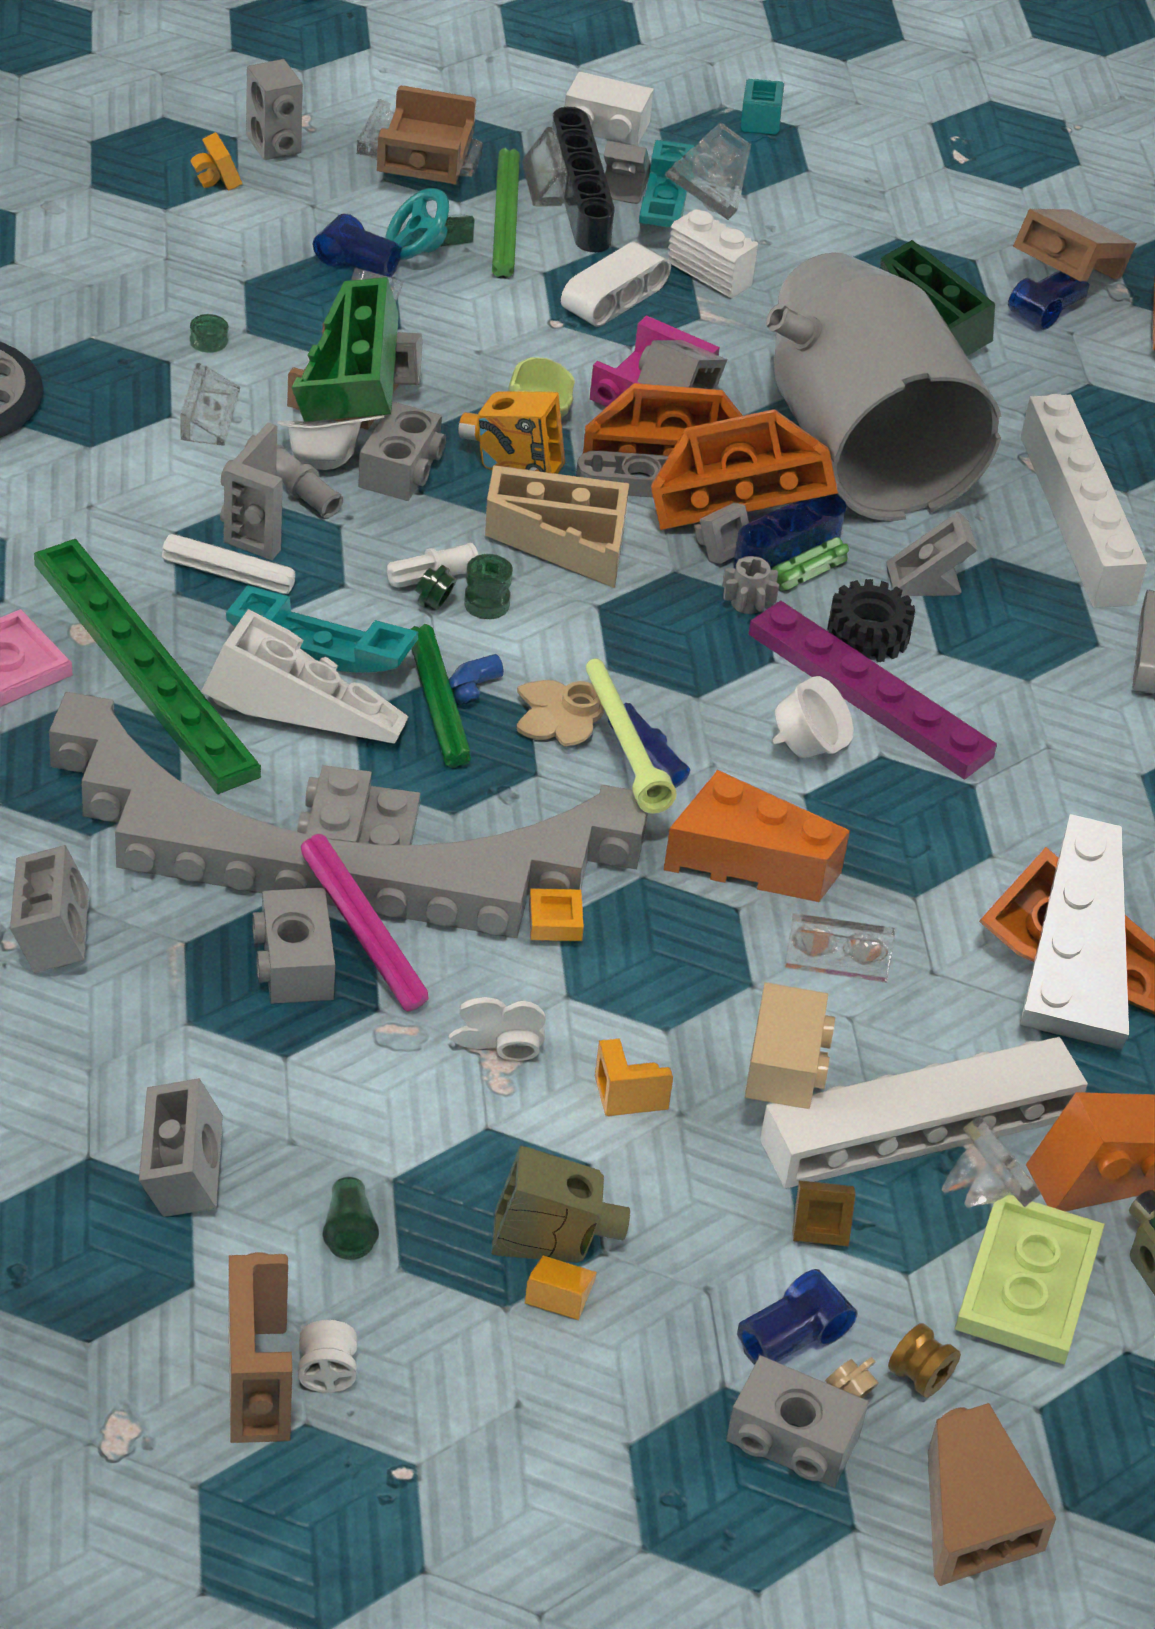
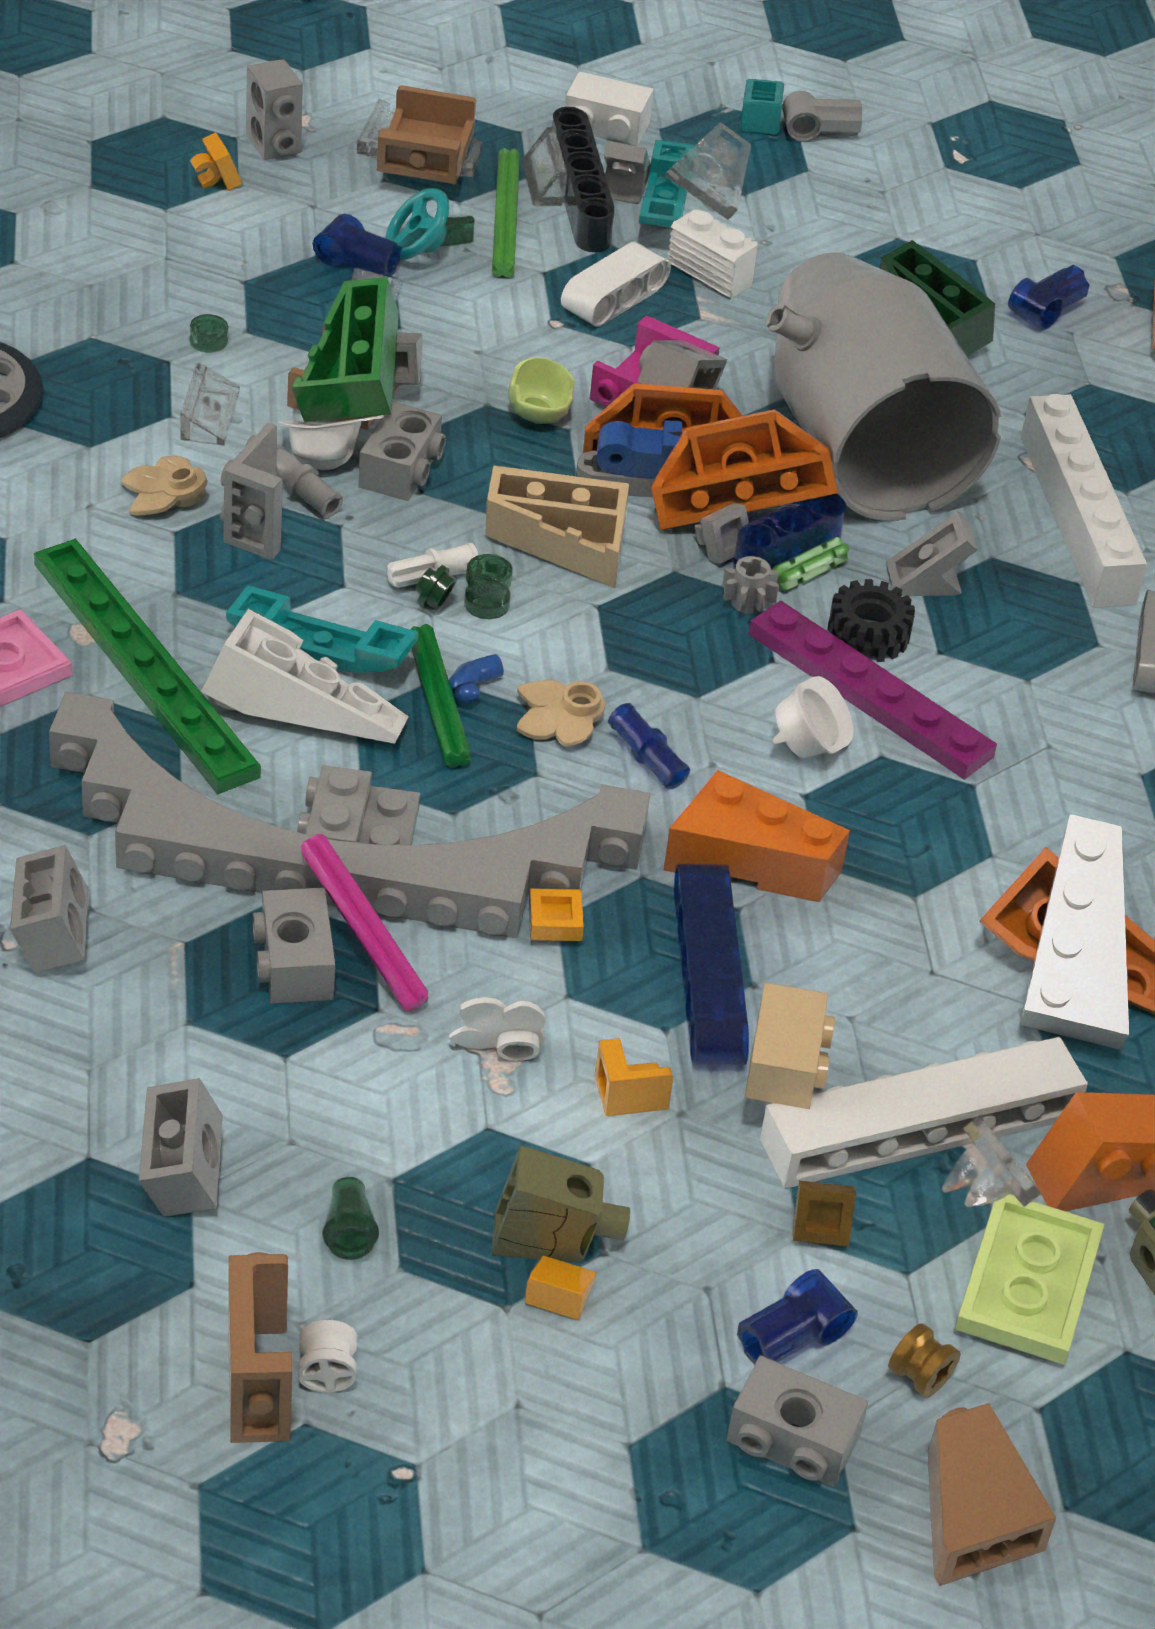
(164, 485): none -> tan plate
(228, 564): white axle -> none
(518, 431): light orange torso -> none
(637, 450): none -> blue leg
(651, 785): yellowish green piece -> none
(710, 965): none -> clear blue beam
(821, 116): none -> light grey piece
(840, 947): clear tile -> none
(854, 1378): tan plate -> none
(1073, 243): medium nougat panel -> none

